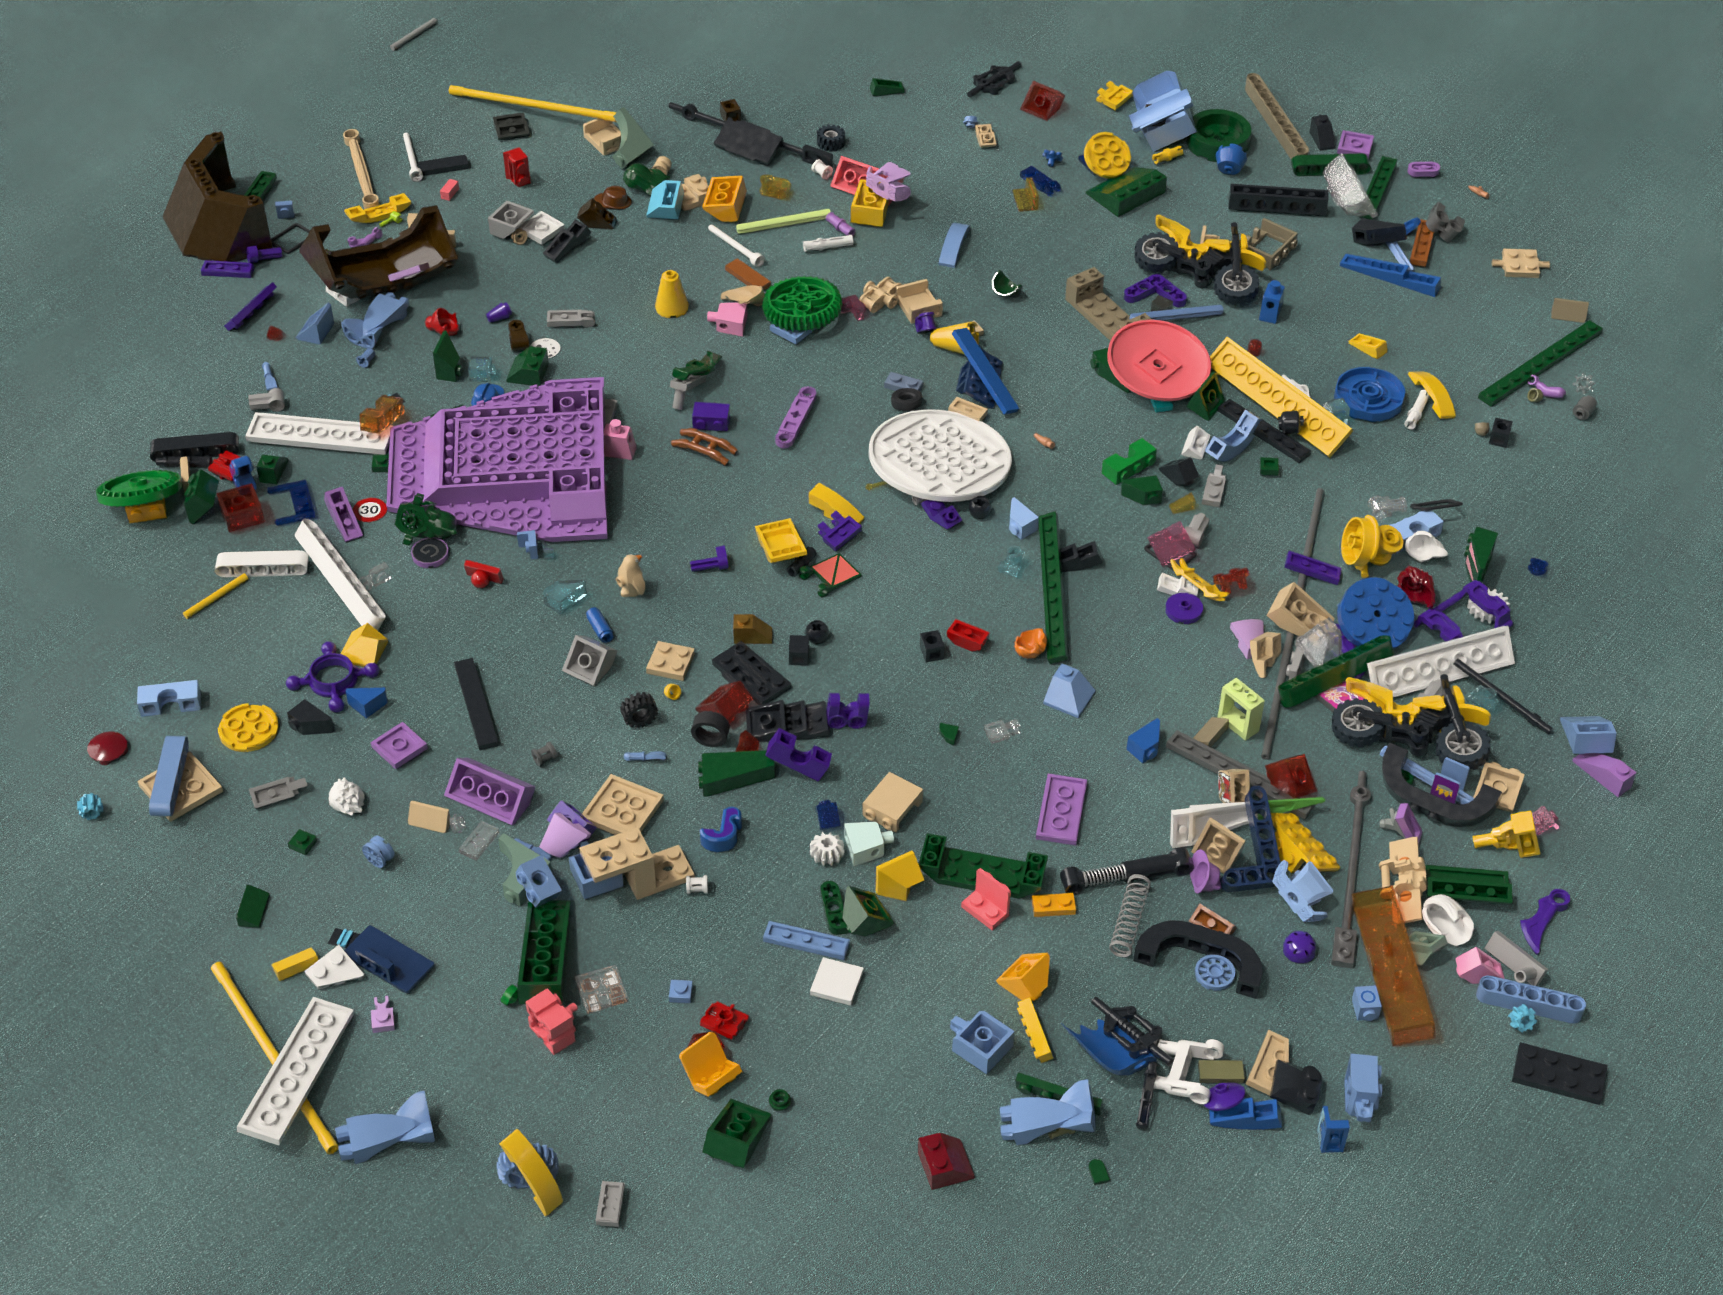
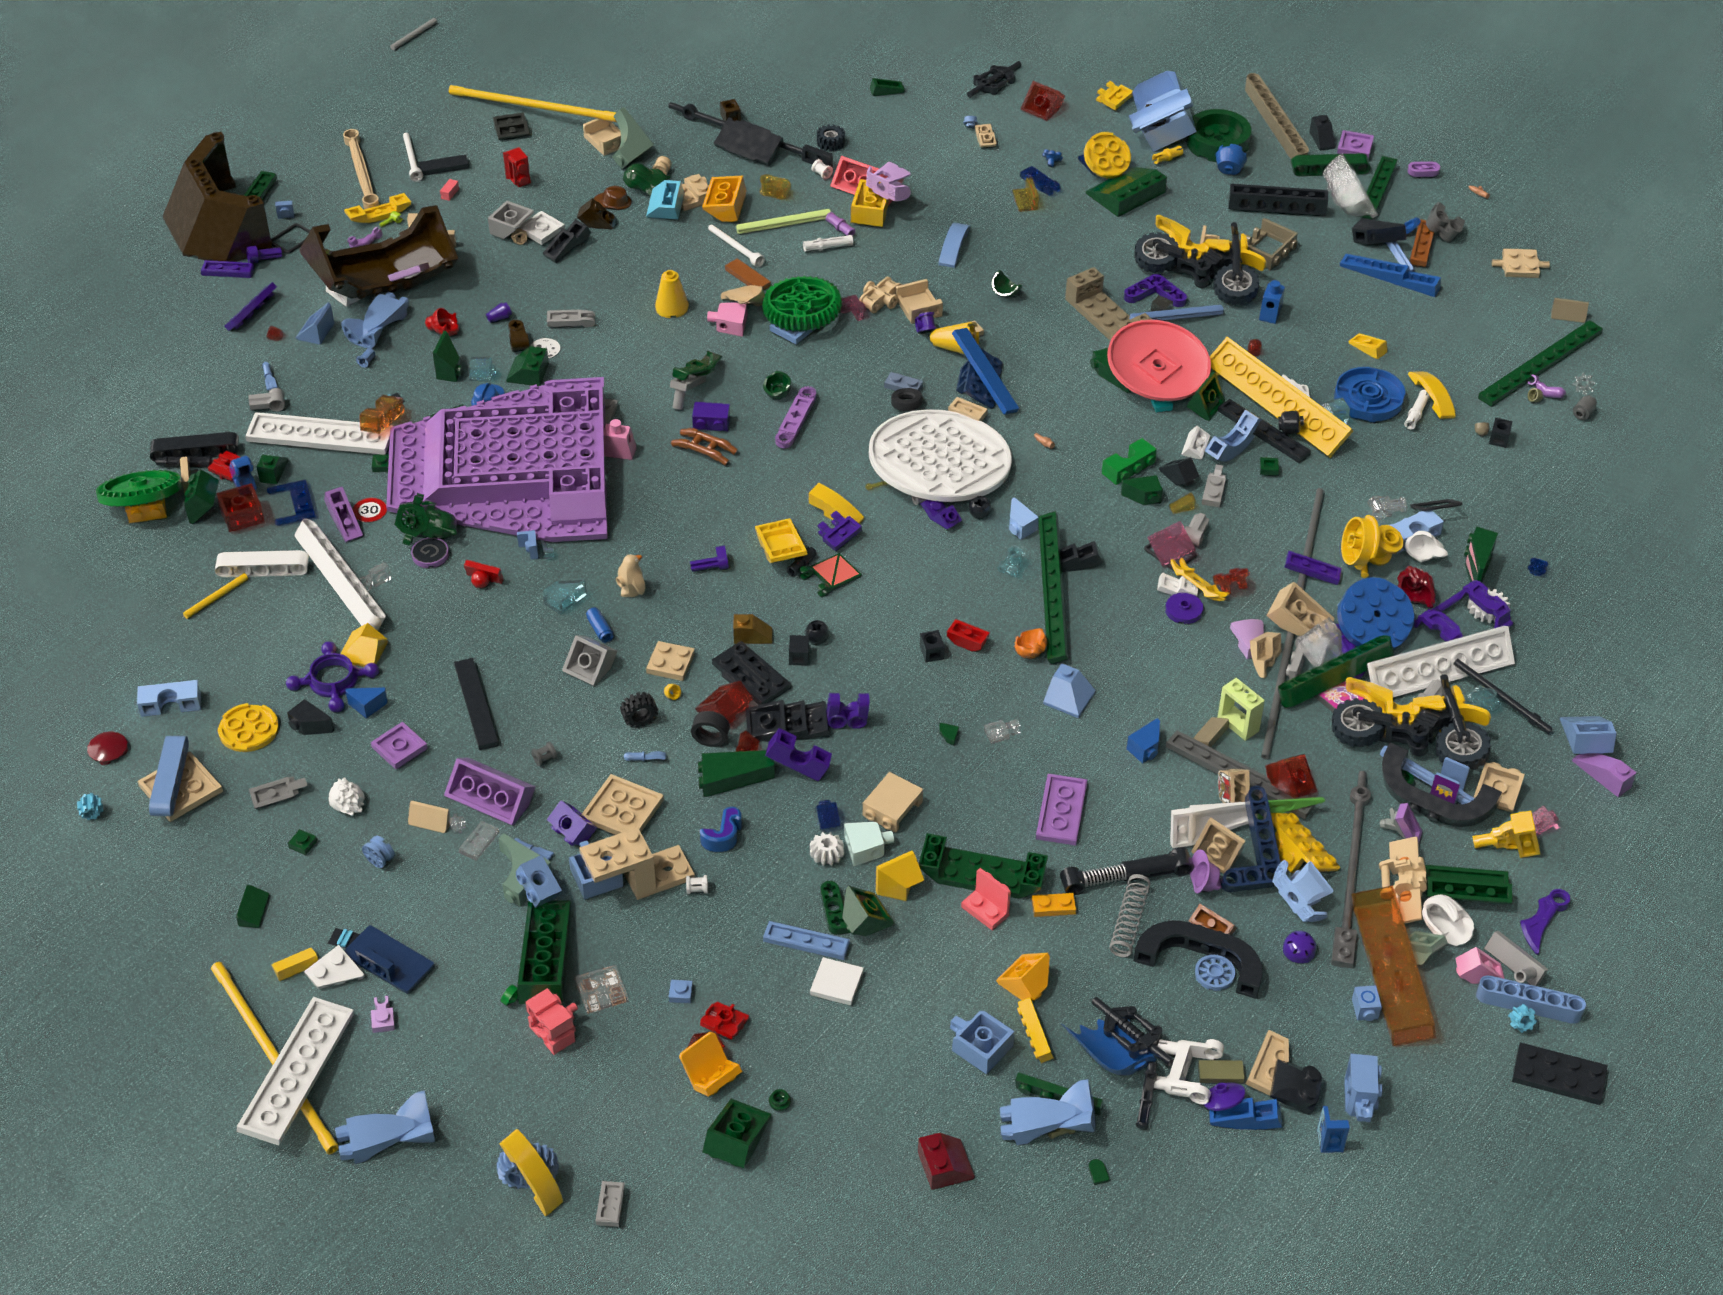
(562, 836): lavender slope -> none
(777, 390): none -> dark green helmet

